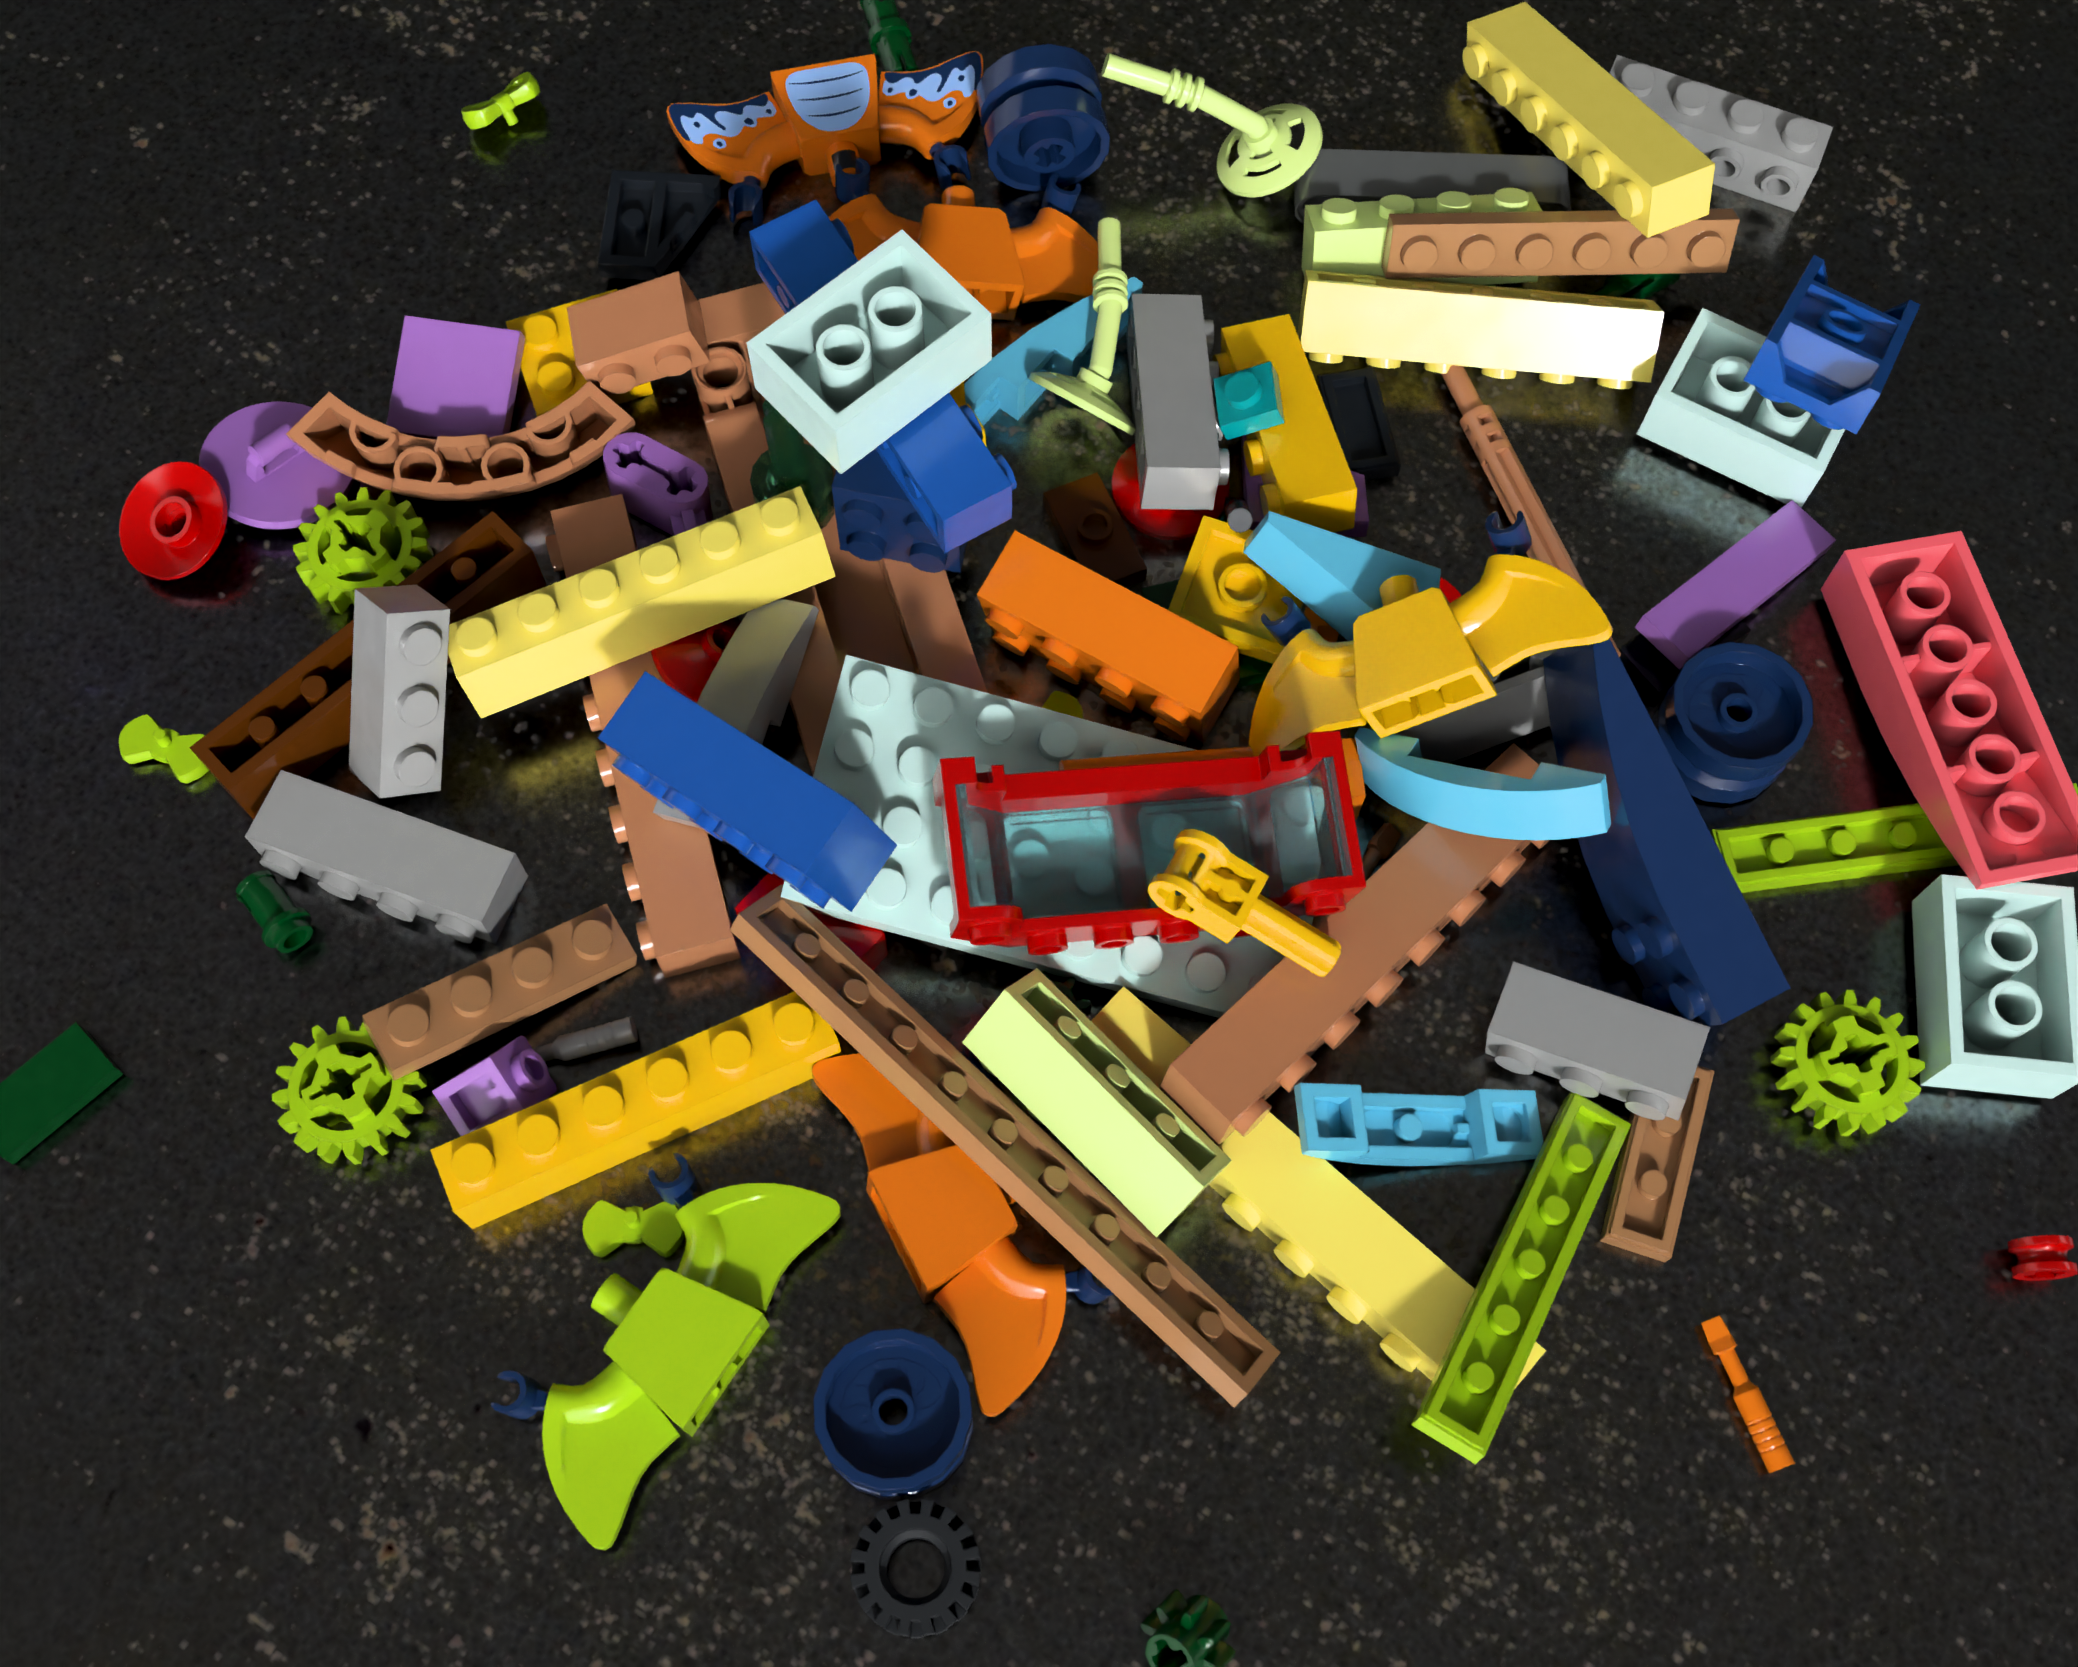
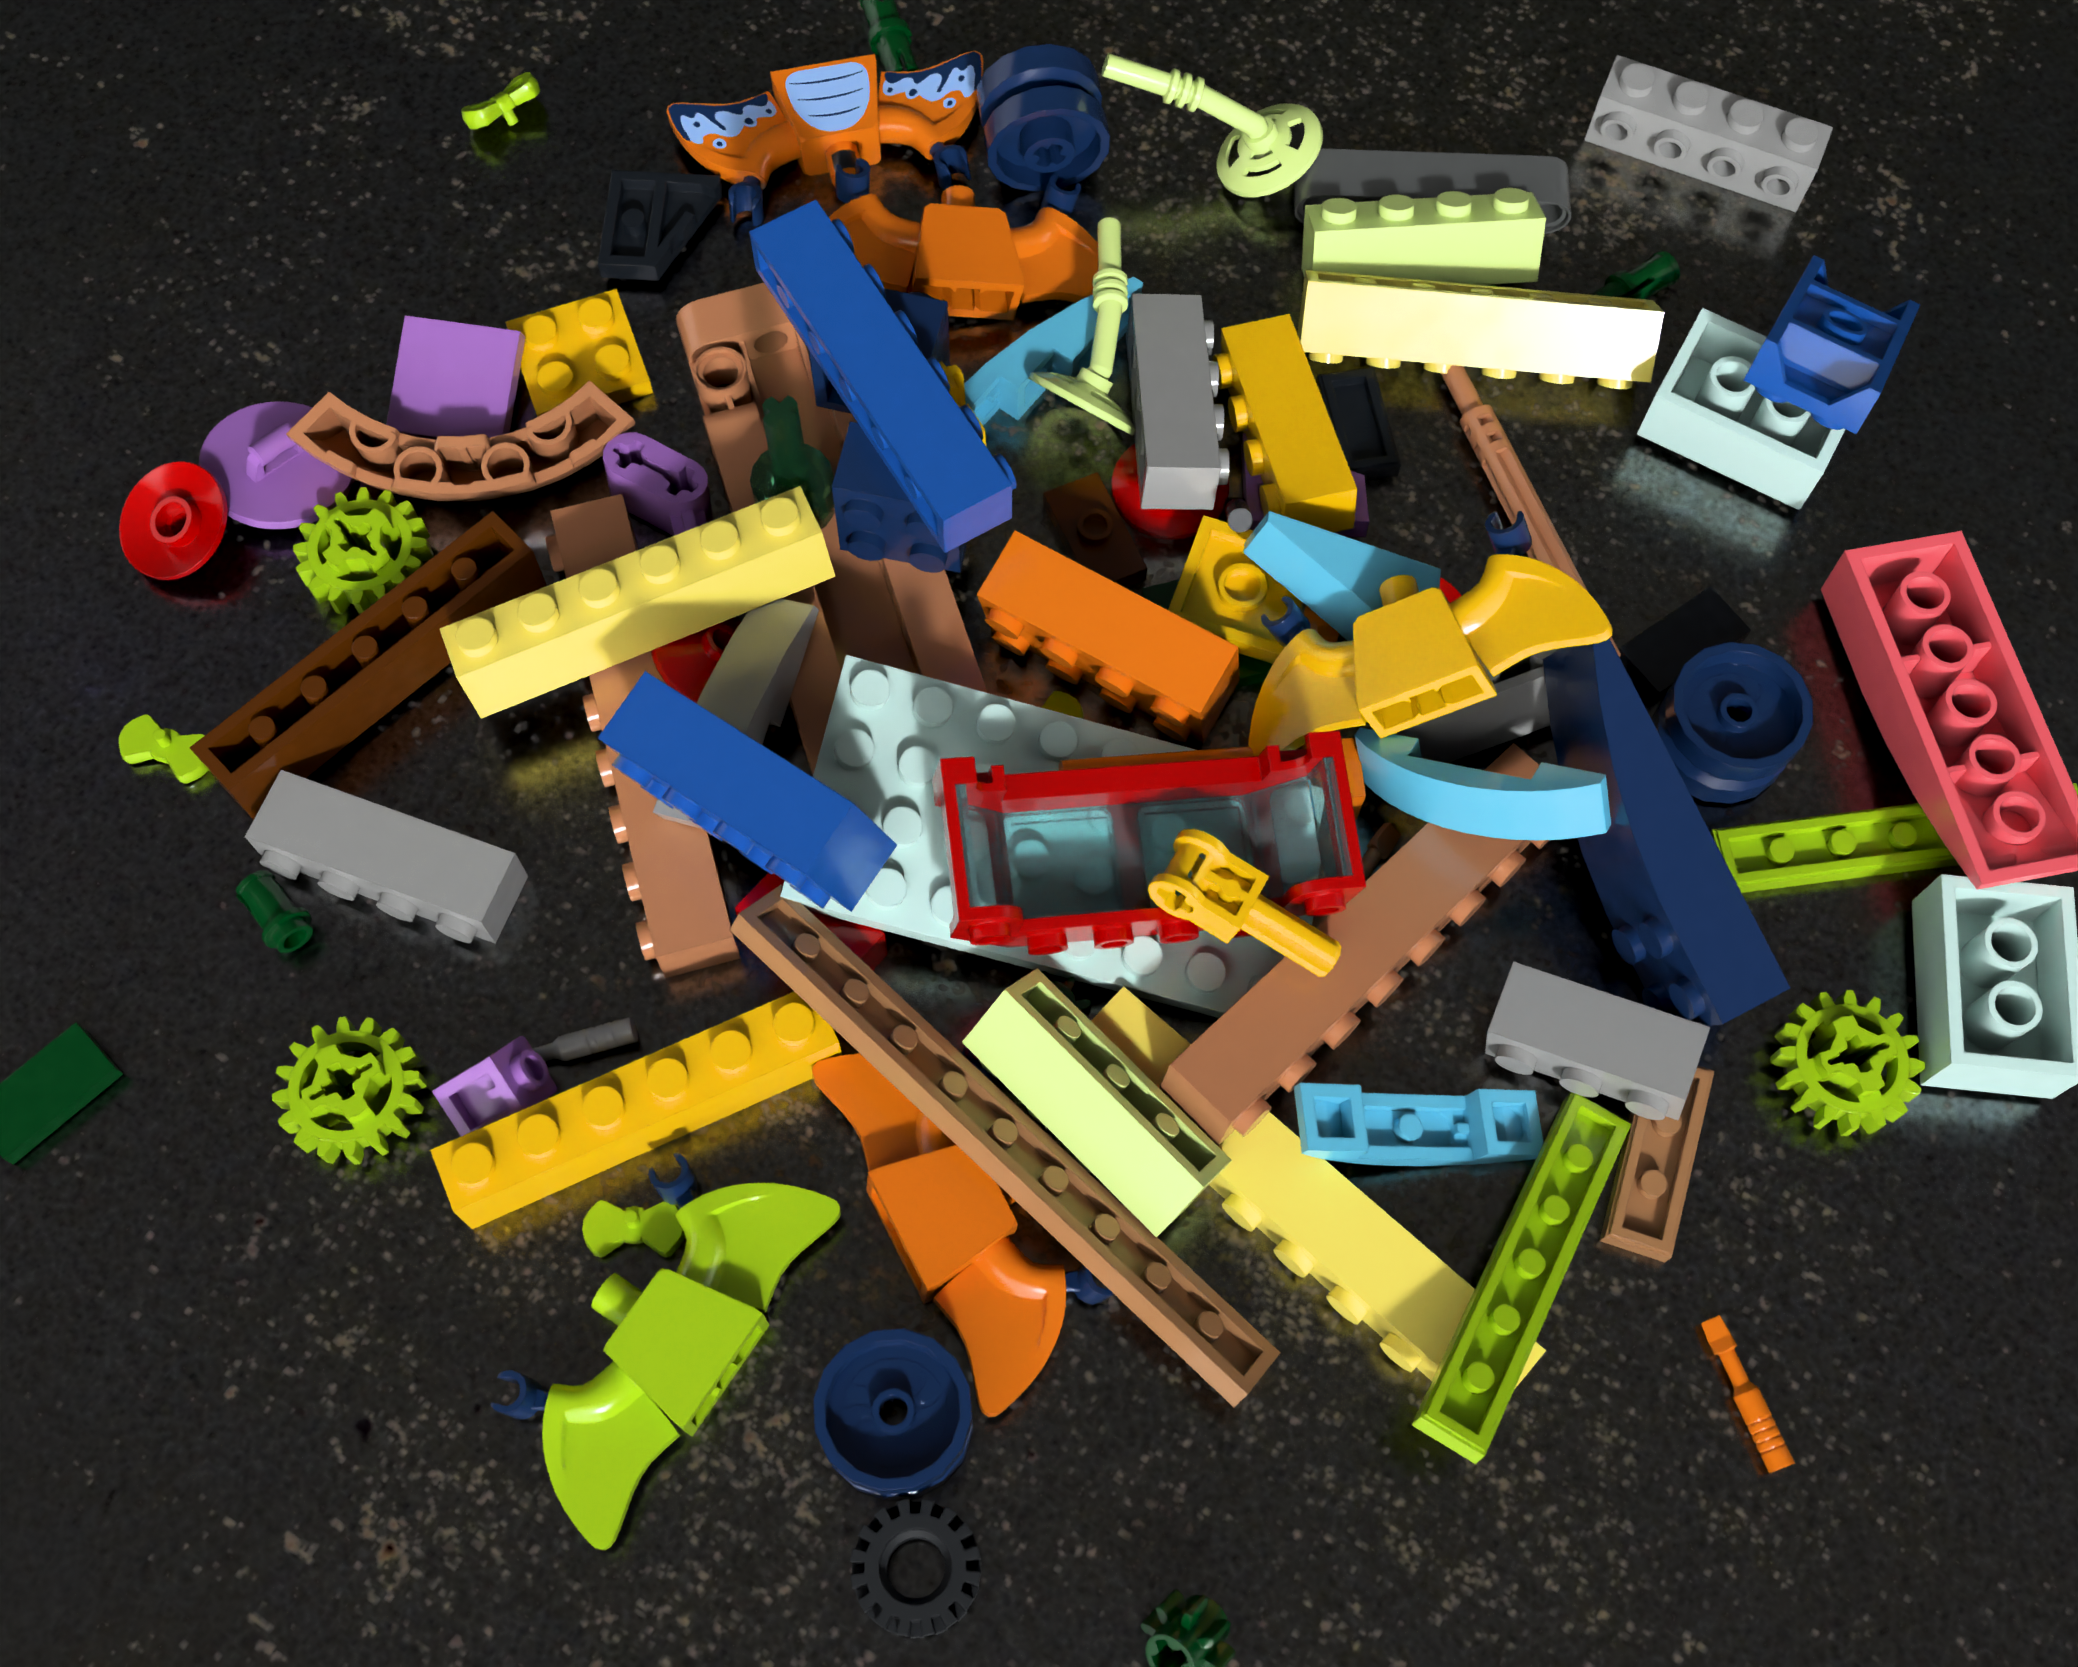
(398, 689): light grey brick -> none
(499, 991): medium nougat plate -> none
(638, 334): nougat brick -> none
(871, 350): light aqua brick -> none
(1248, 400): teal plate -> none
(1551, 245): medium nougat plate -> none
(1589, 120): light yellow brick -> none
(1735, 584): medium lavender tile -> none
(2042, 1257): red bush -> none

